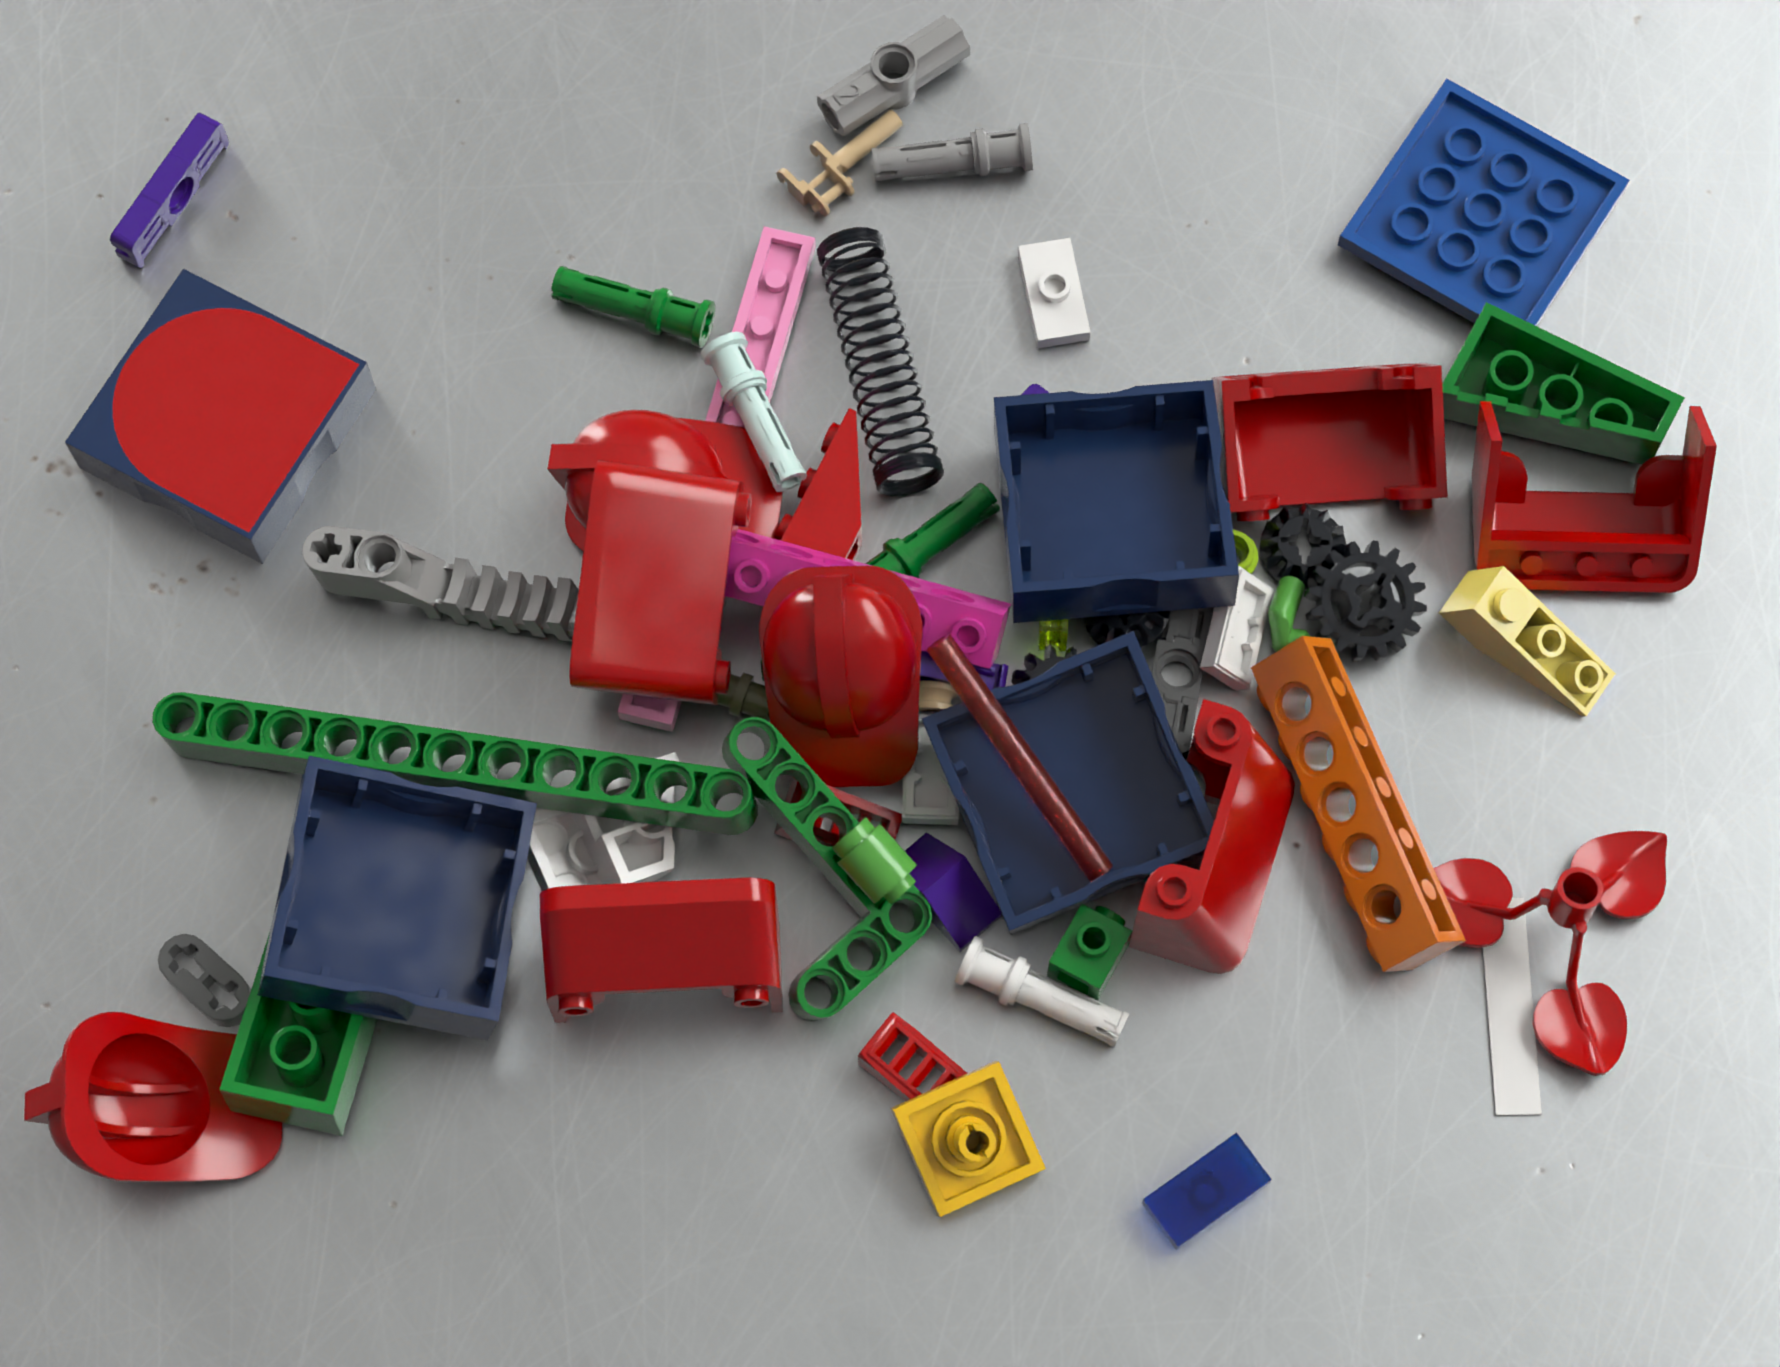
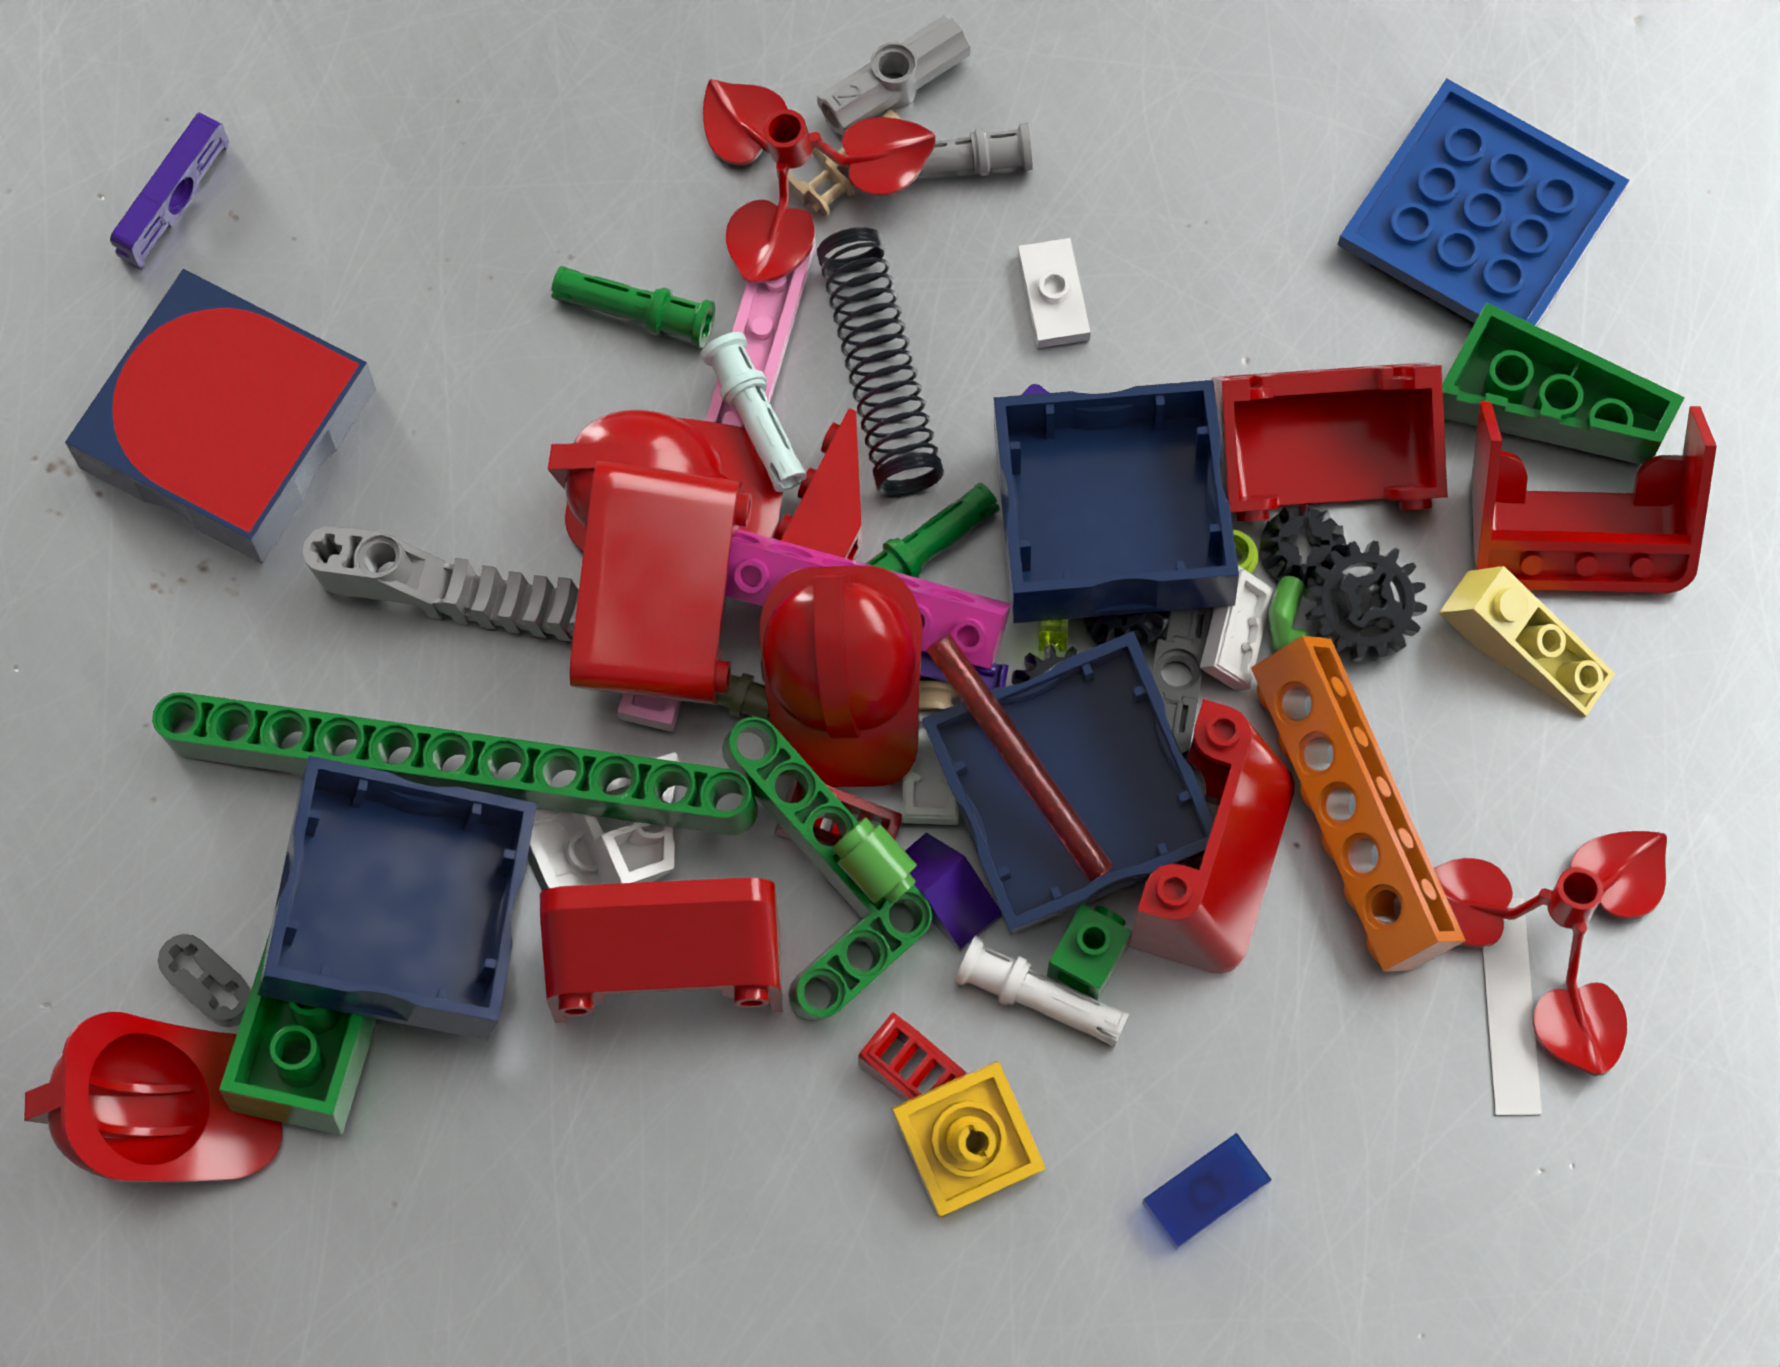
(747, 118): none -> red plant

